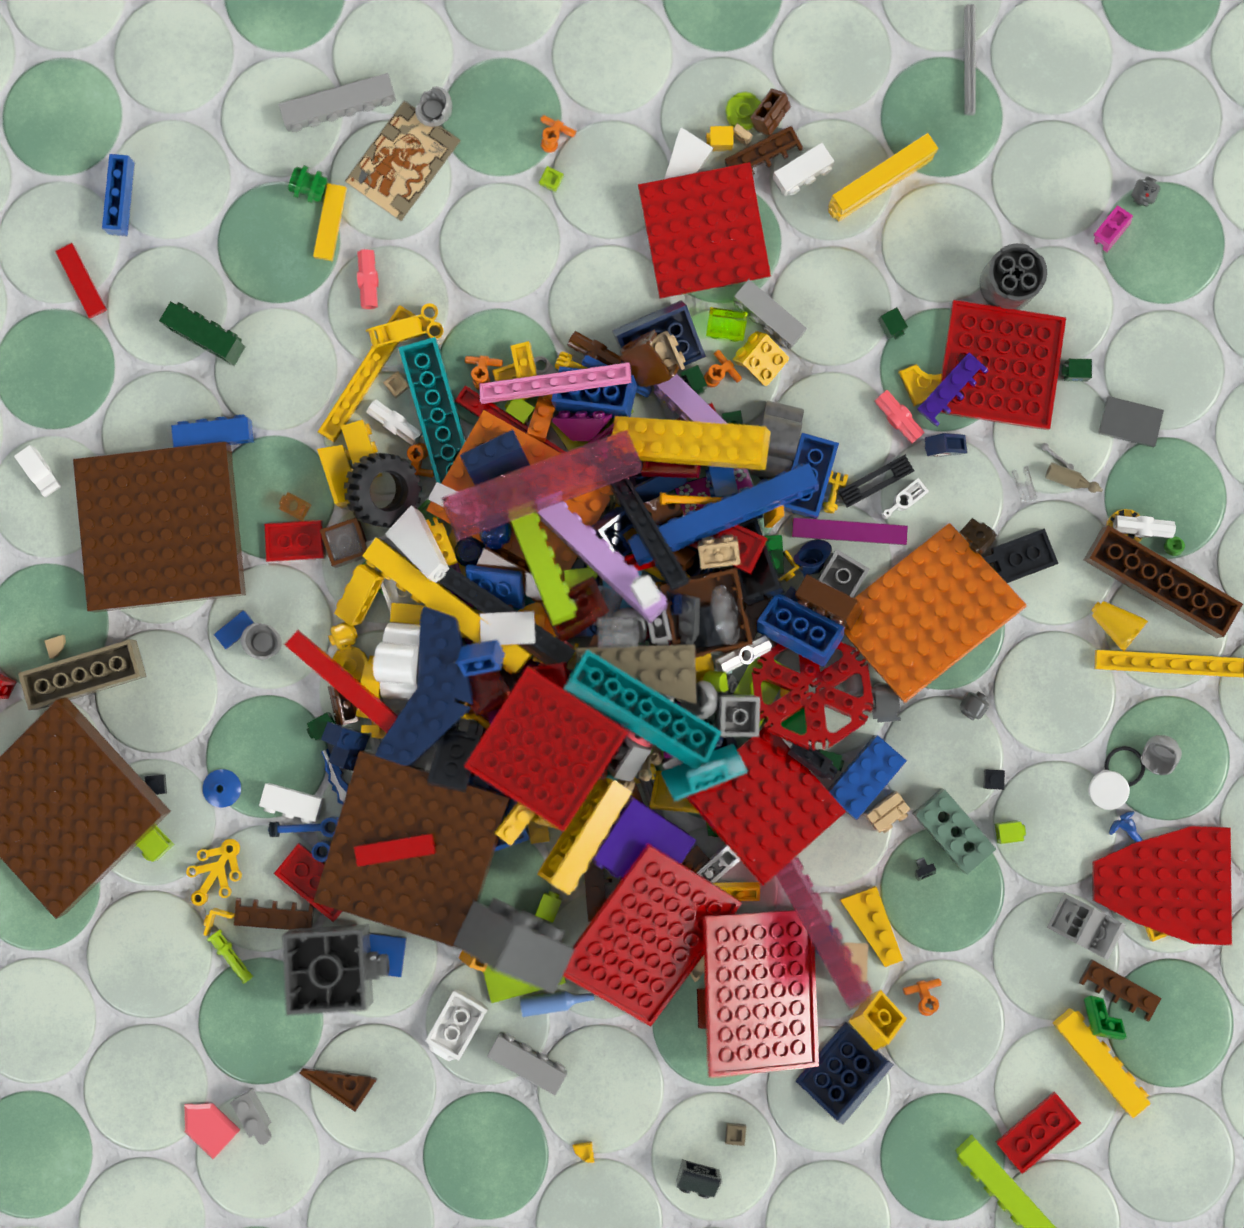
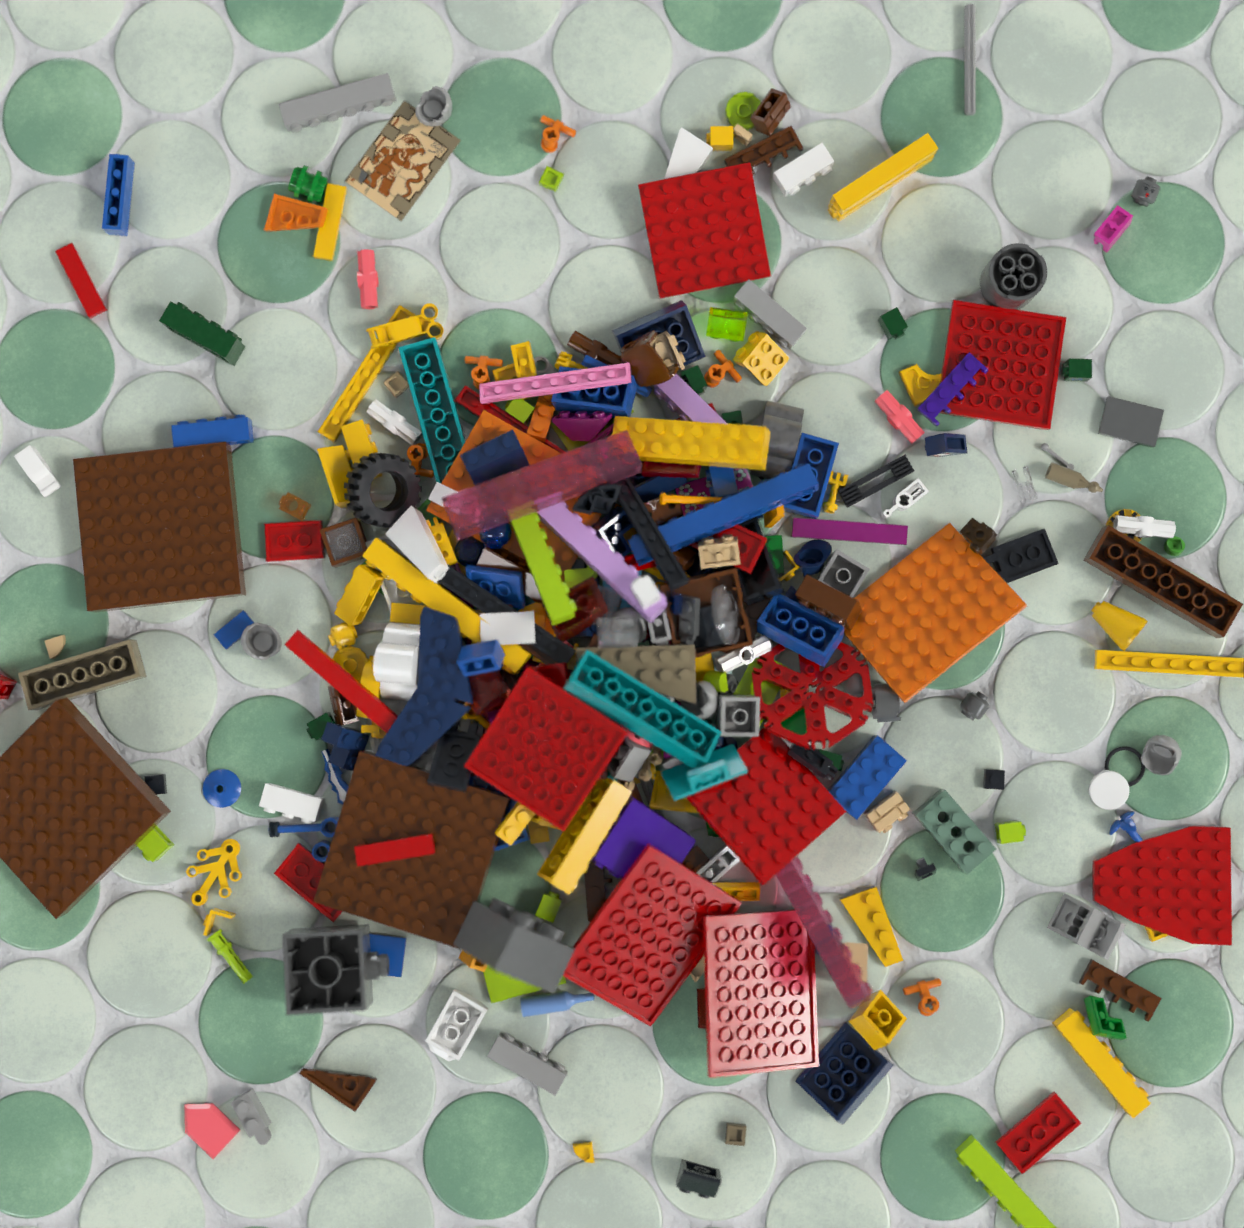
(272, 917): reddish brown hinge -> none
(293, 215): none -> orange wing
(598, 499): none -> black brick

